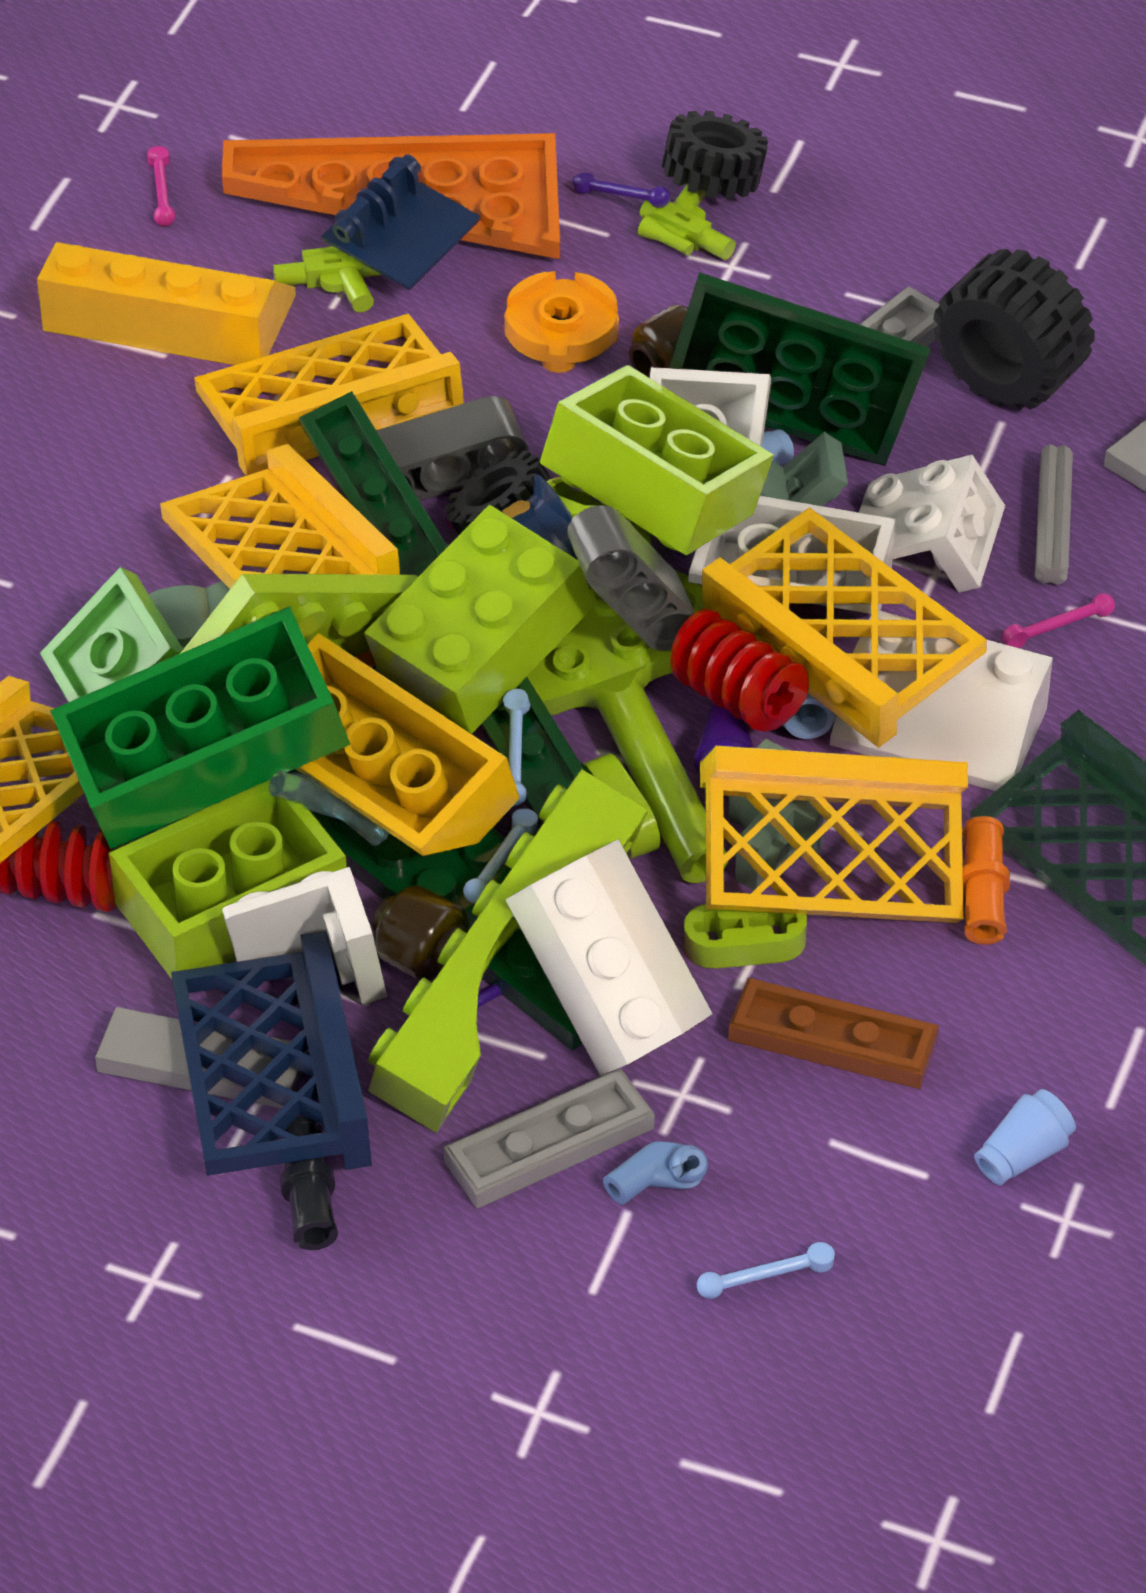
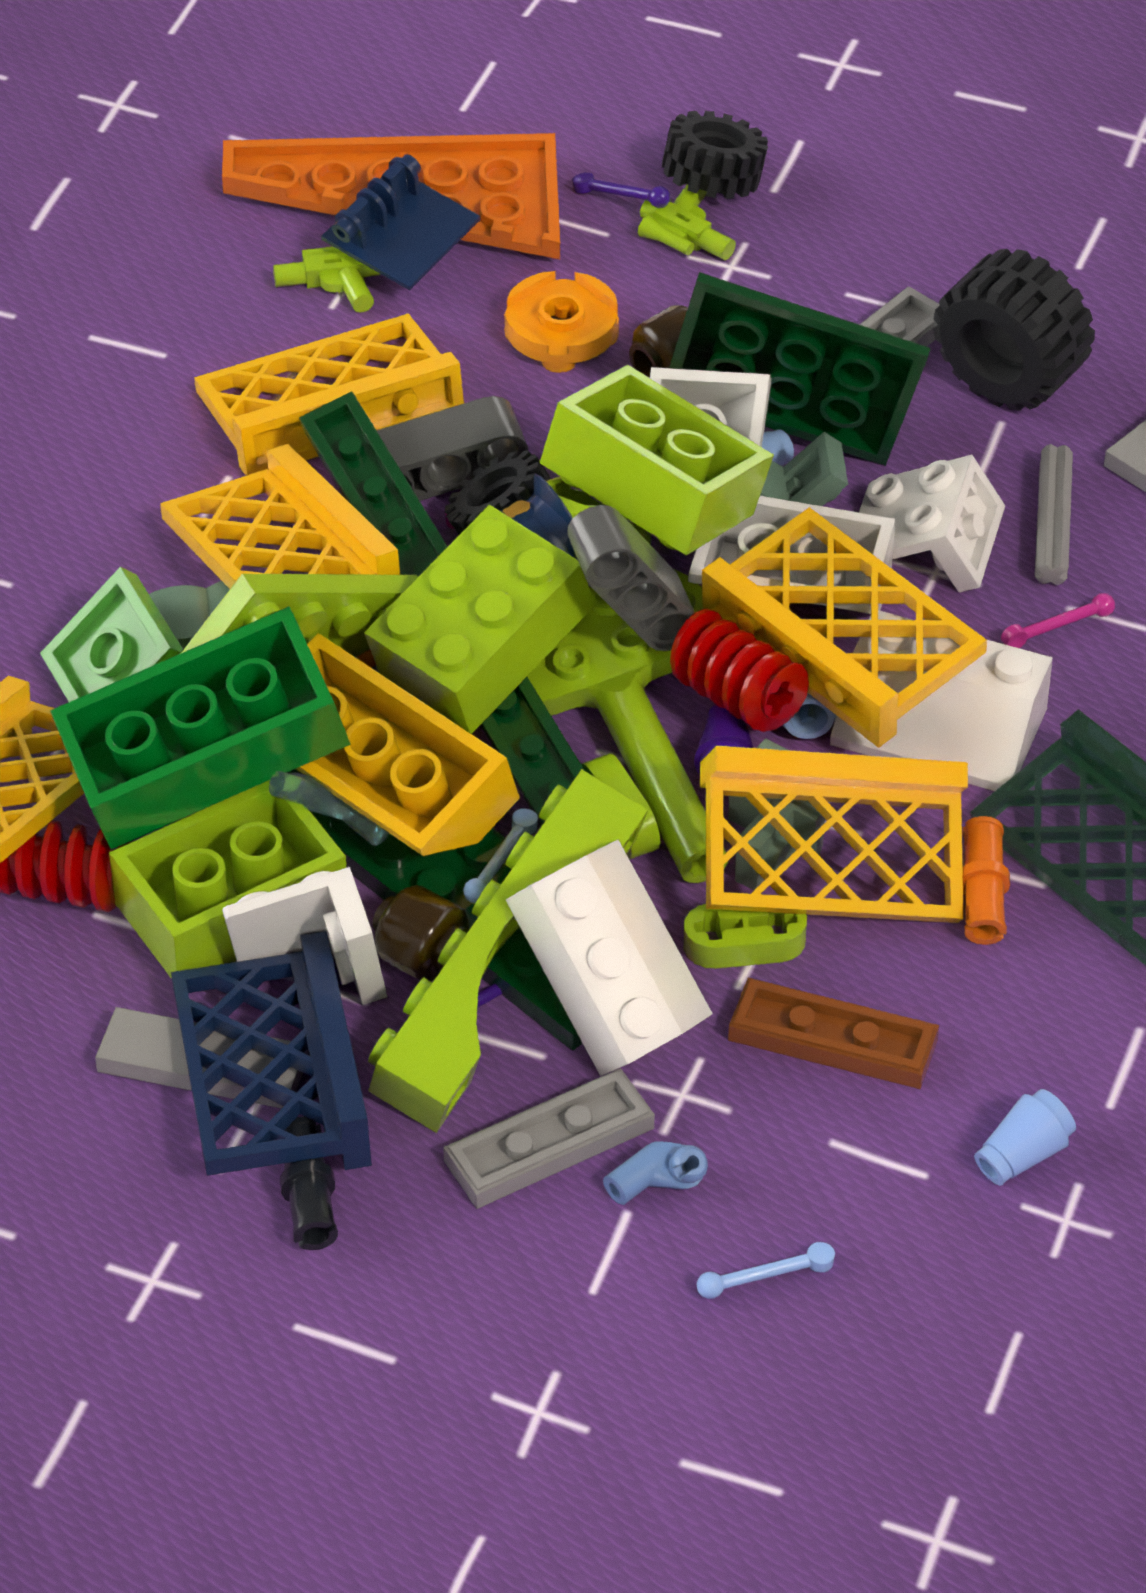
(159, 158): dark pink hinge -> none
(161, 305): yellow slope -> none
(516, 704): light blue hinge -> none

